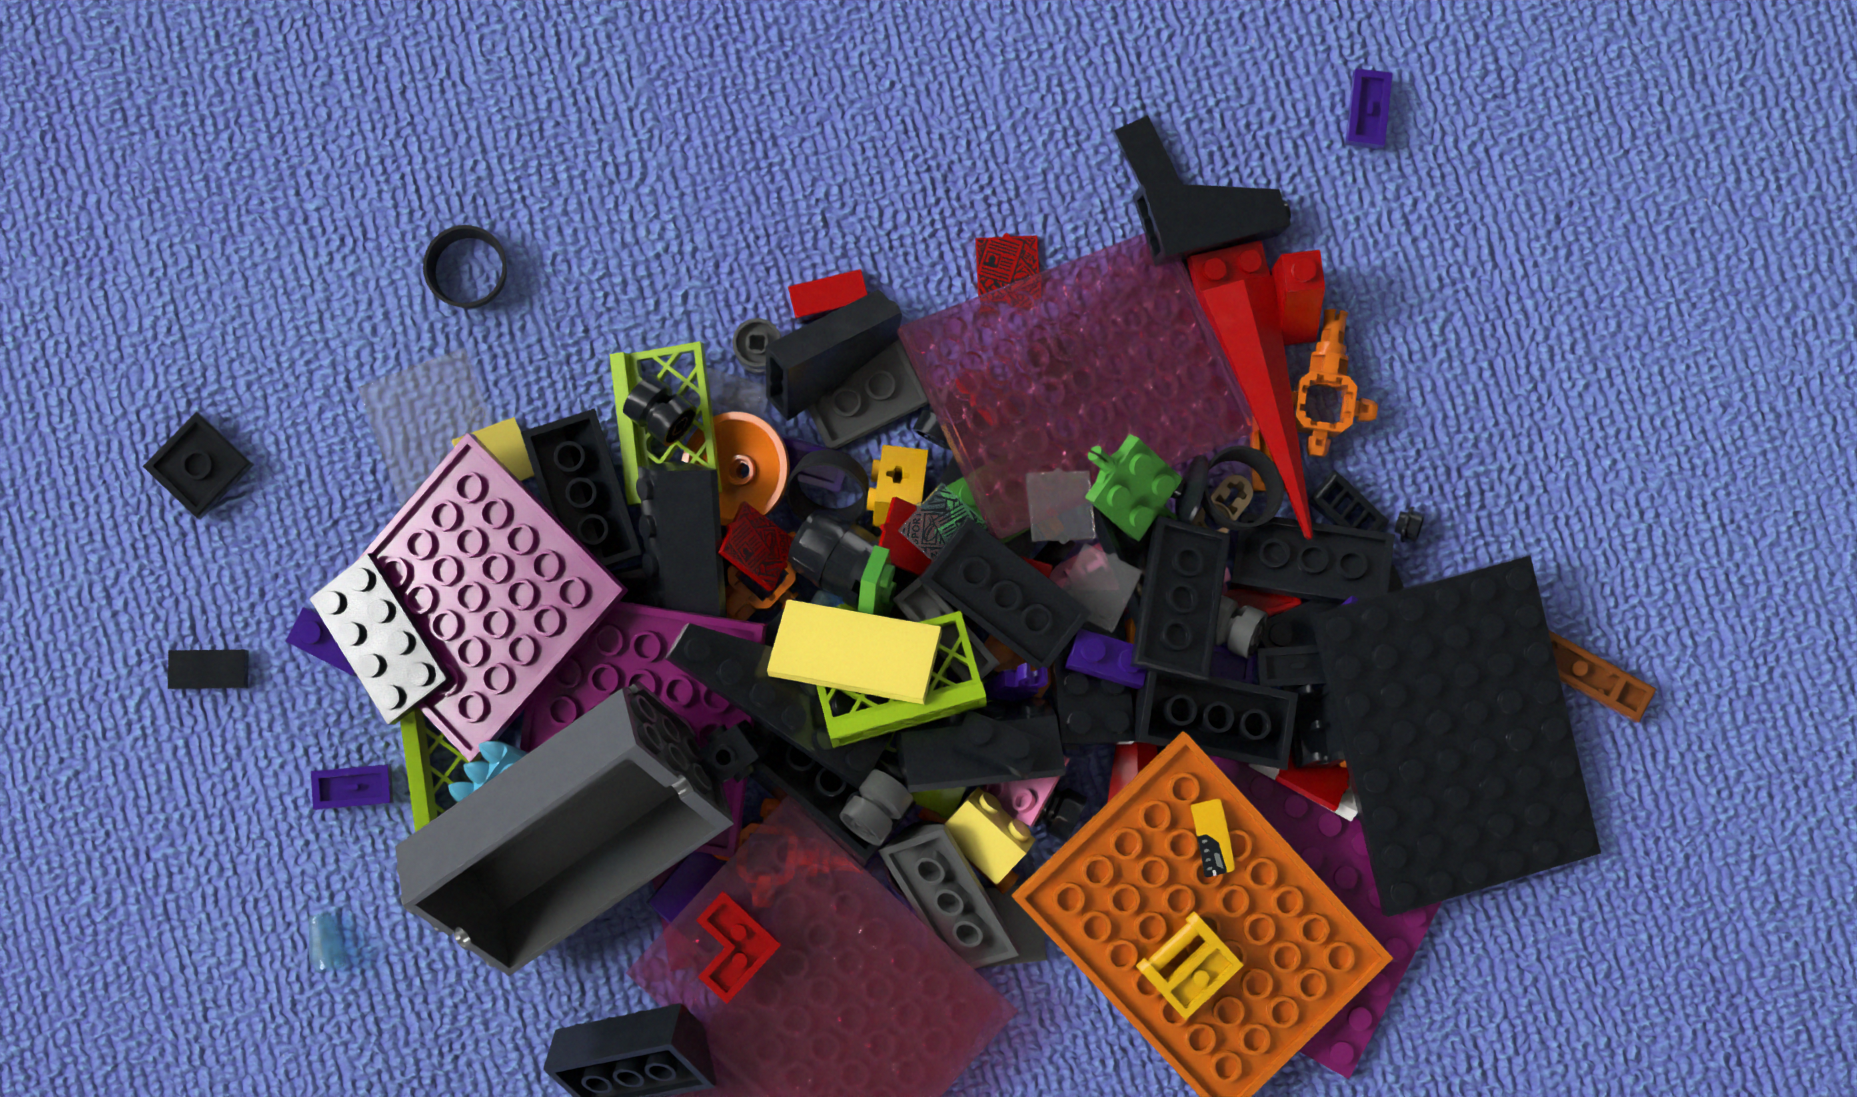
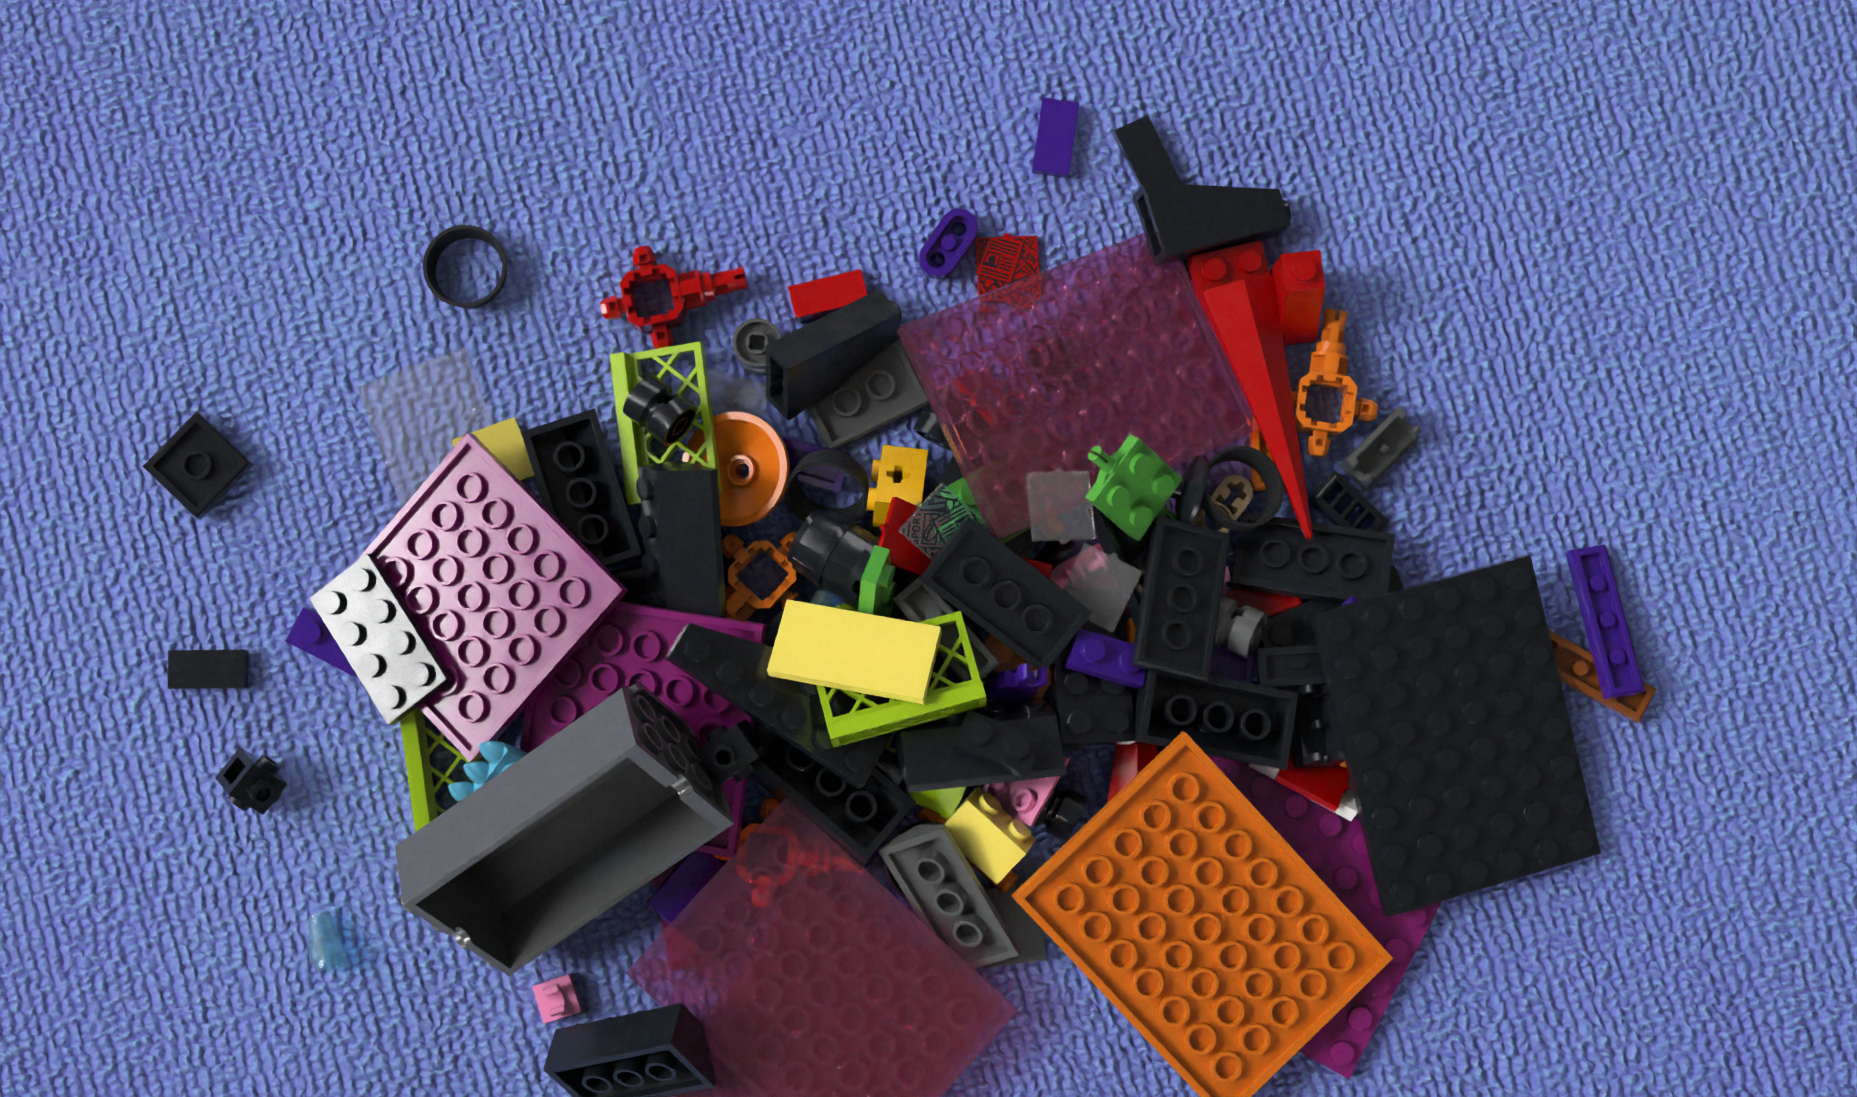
(251, 781): none -> black brick
(352, 787): dark purple plate -> none
(557, 998): none -> bright pink tile
(688, 292): none -> red piece
(745, 946): red plate -> none
(756, 546): red piece -> none
(879, 802): dark grey wheel -> none
(948, 245): none -> dark purple plate
(1055, 137): none -> dark purple tile
(1198, 975): yellow plate -> none
(1213, 837): yellow sticker -> none
(1368, 108): dark purple plate -> none
(1380, 449): none -> dark grey hinge
(1409, 525): black plate -> none
(1605, 622): none -> dark purple tile

